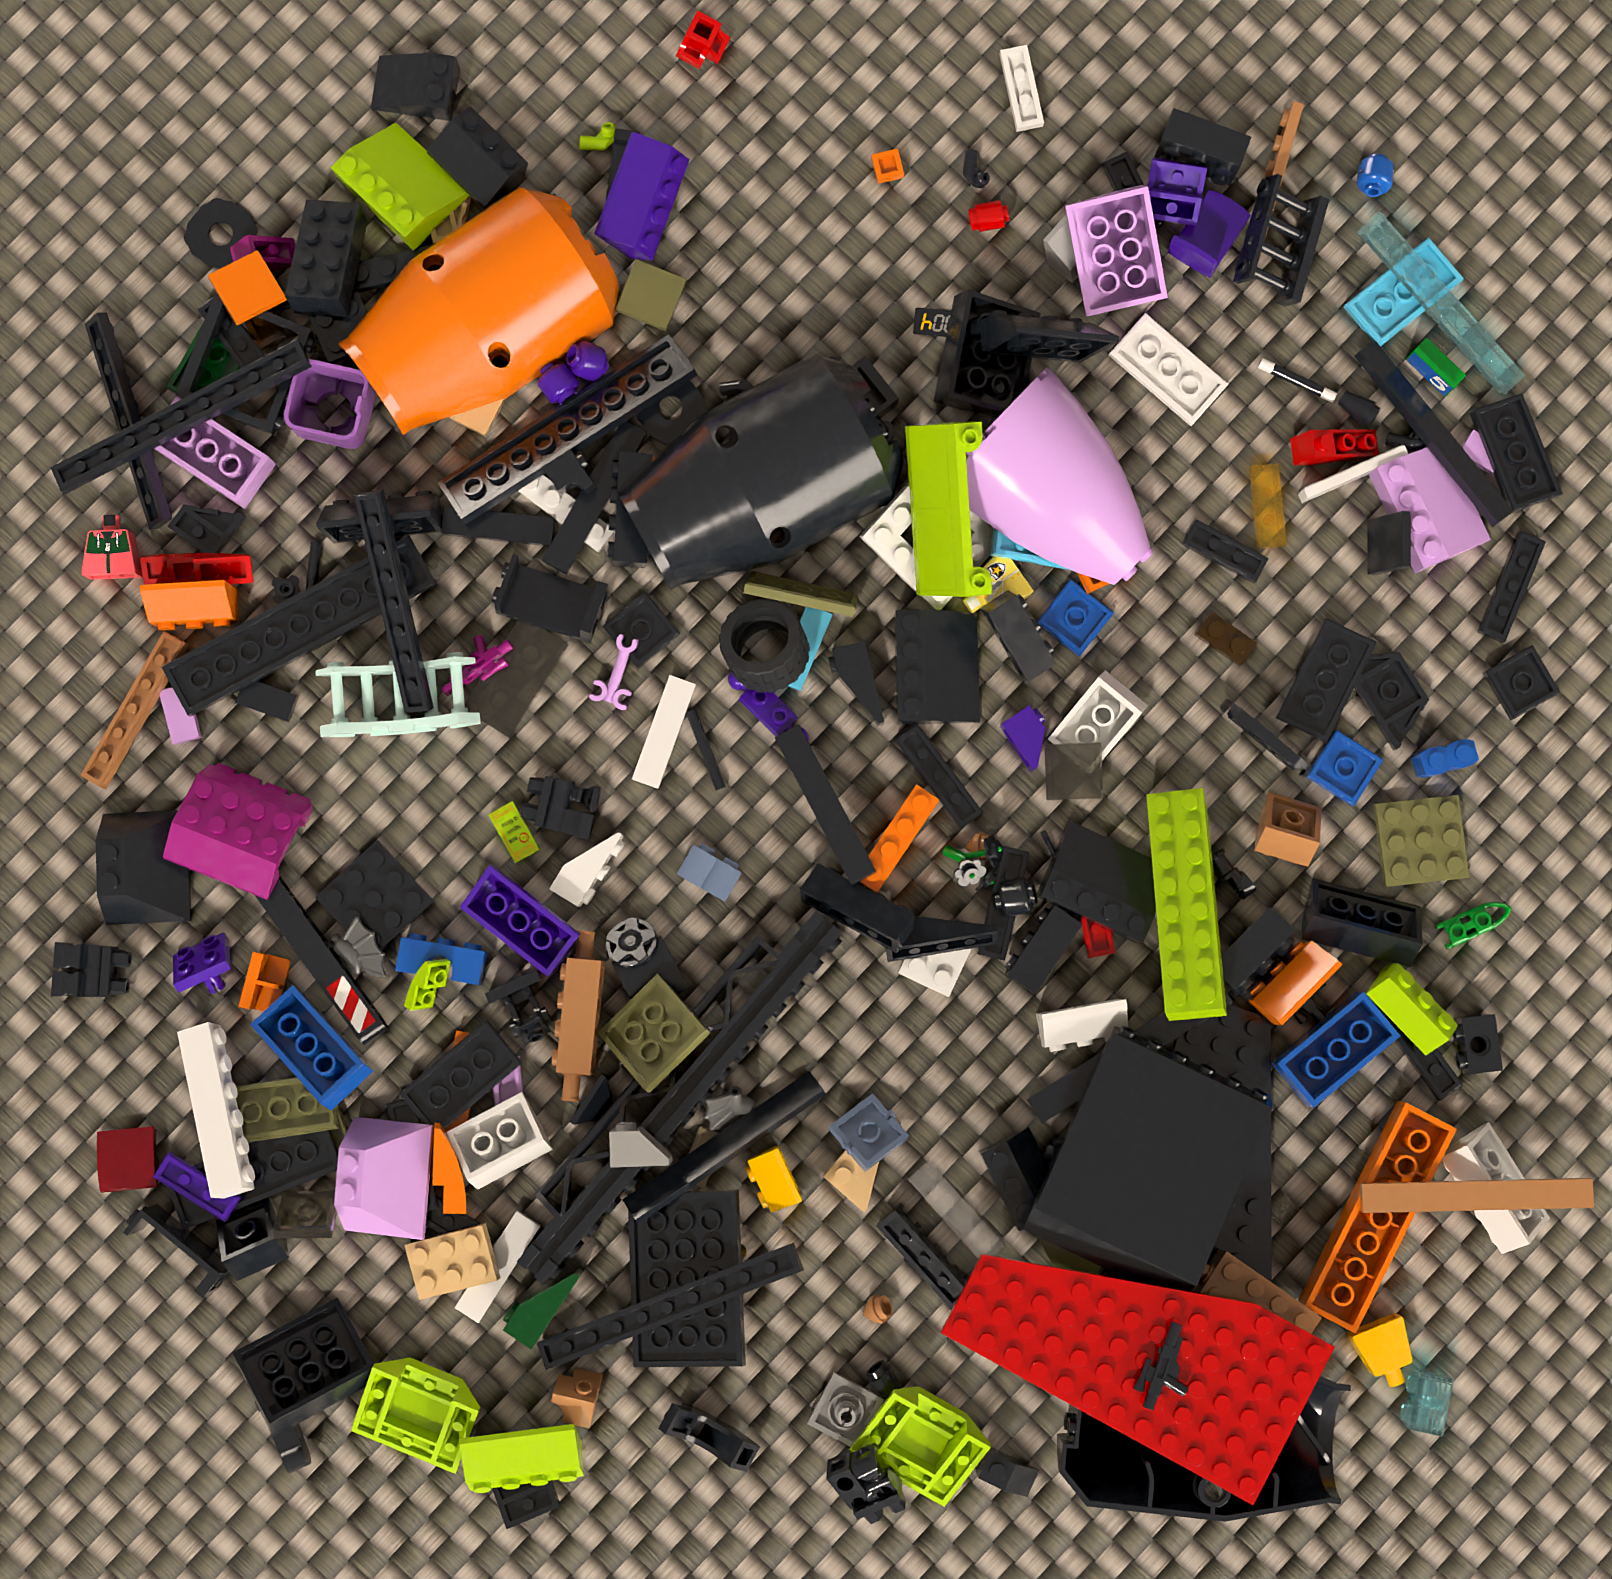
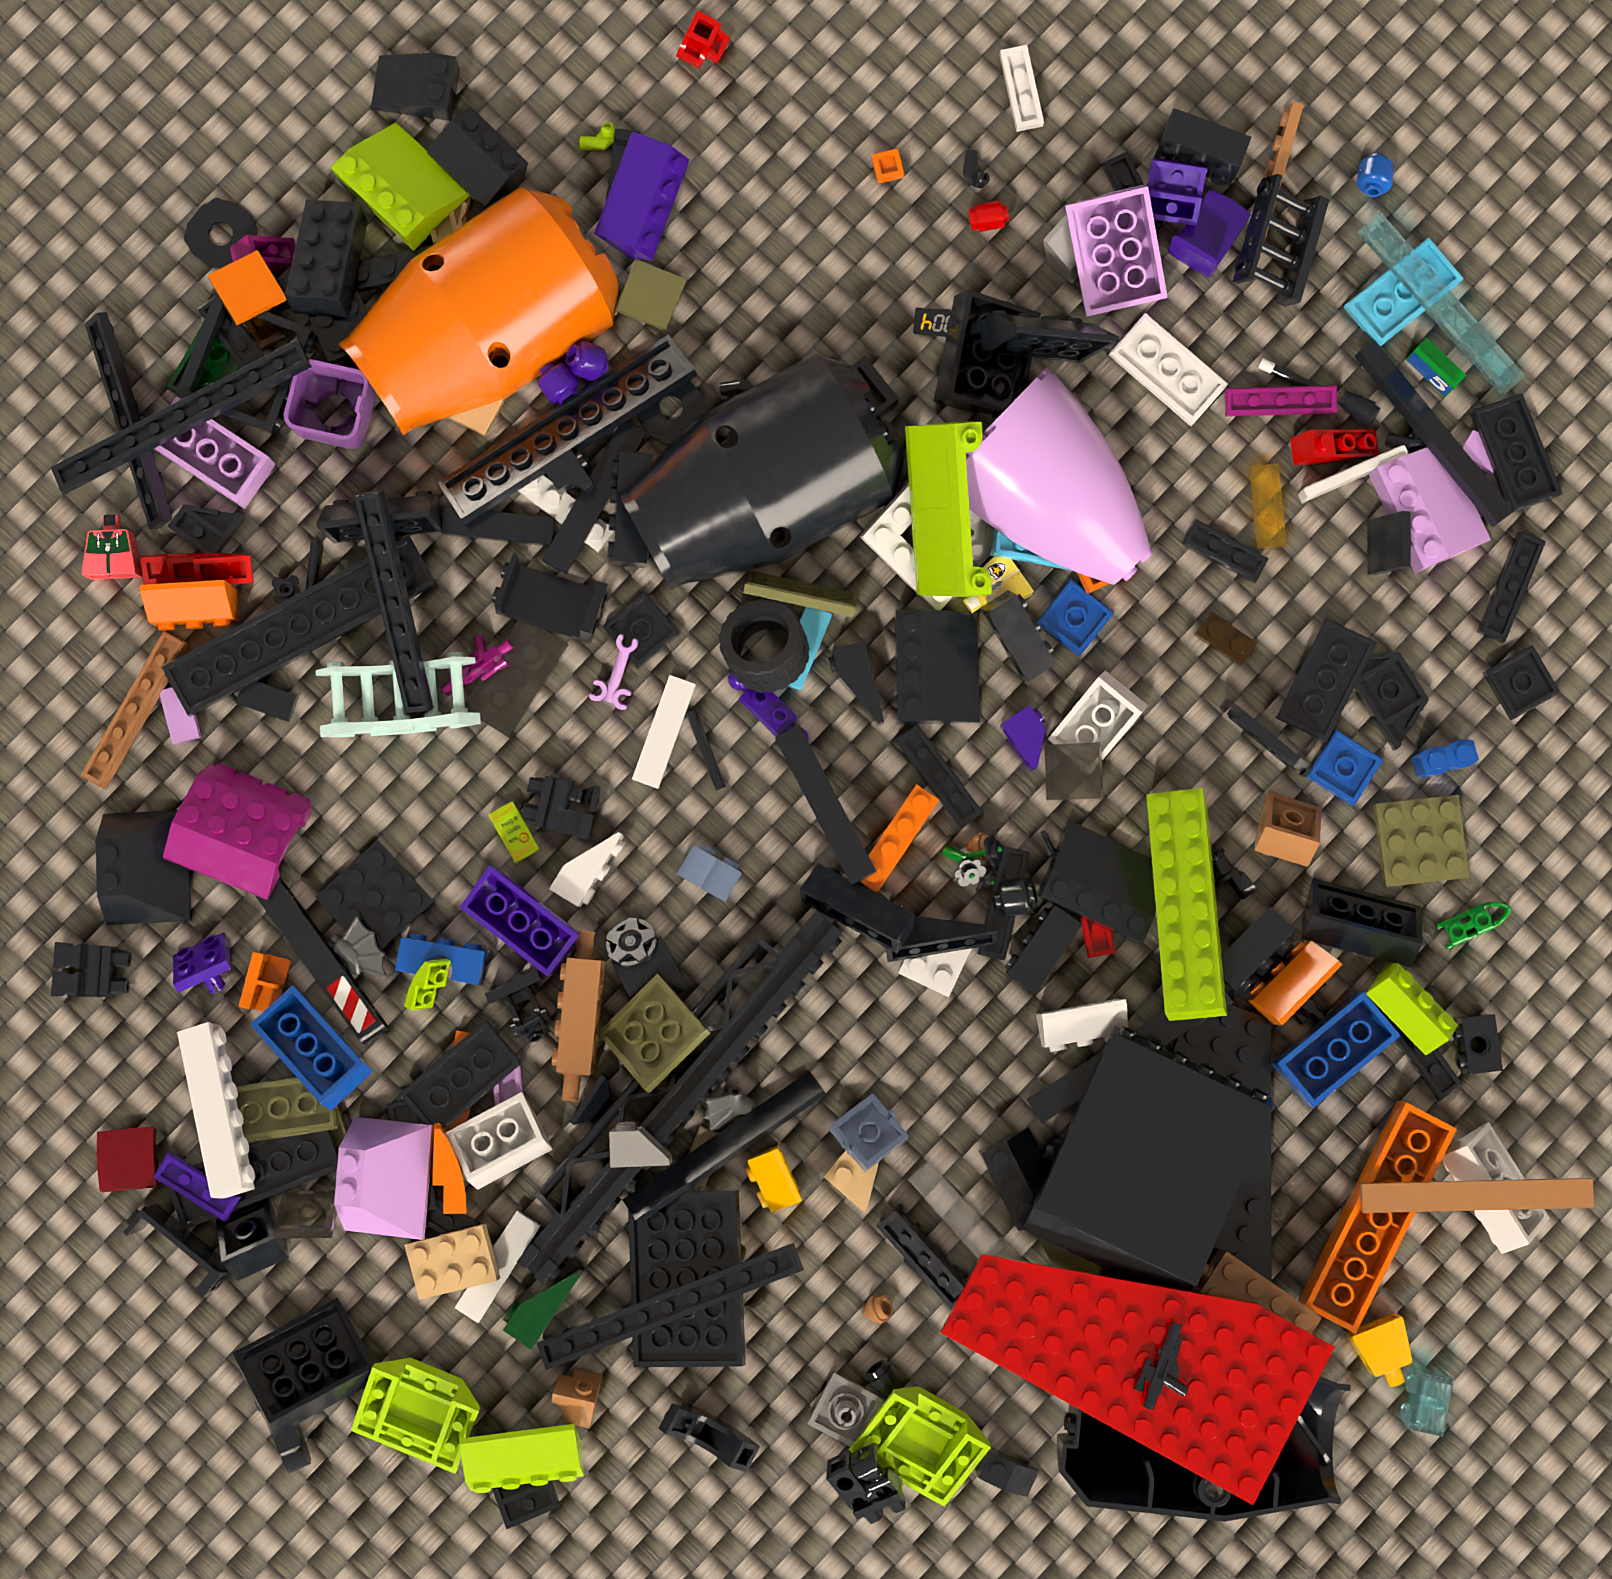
(1280, 401): none -> magenta tile

